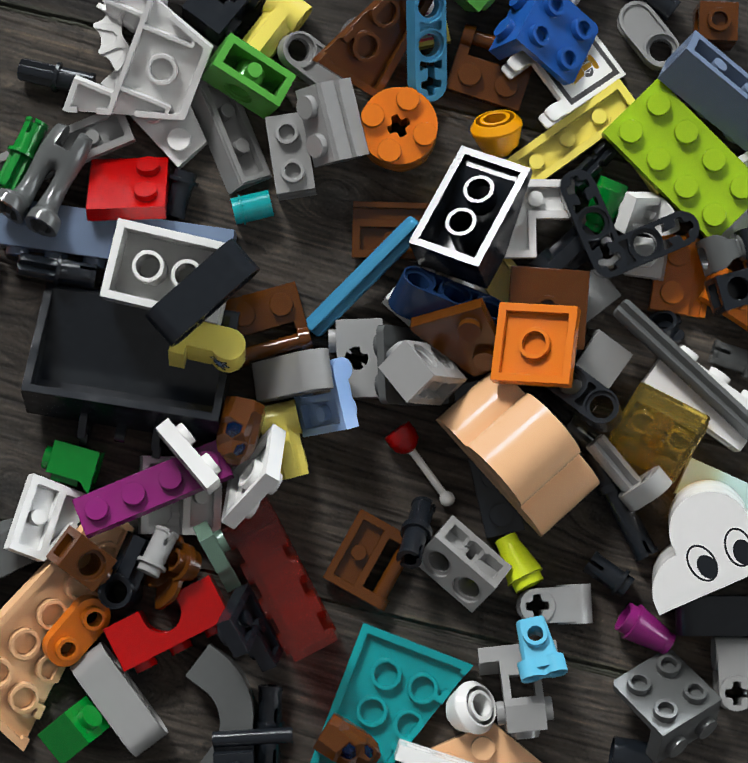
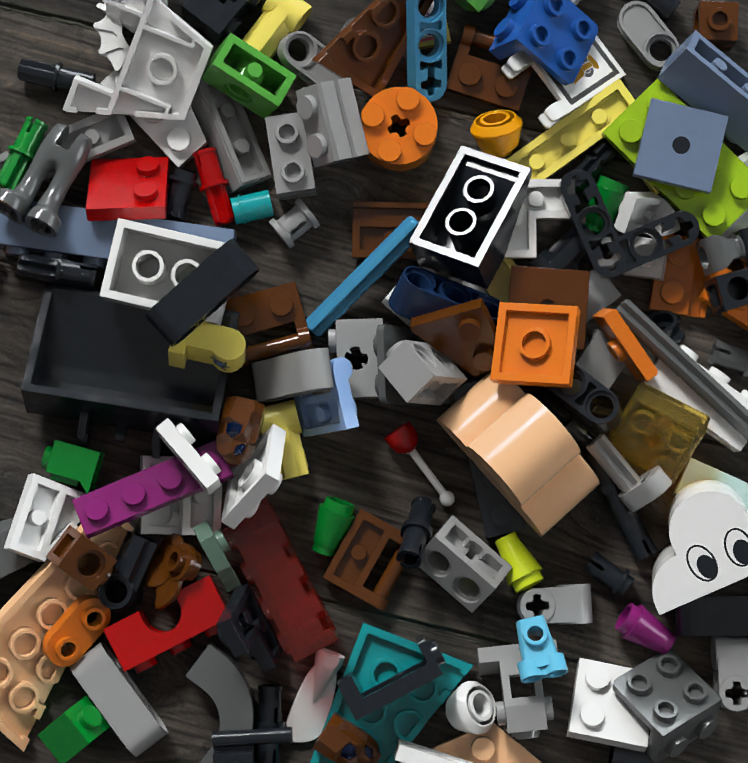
(157, 552): light grey pin -> none
(214, 185): none -> red axle
(294, 223): none -> light grey bush
(315, 697): none -> white piece
(332, 524): none -> green cone
(365, 702): none -> black panel
(600, 713): none -> white plate
(624, 345): none -> orange plate
(680, 146): none -> sand blue tile

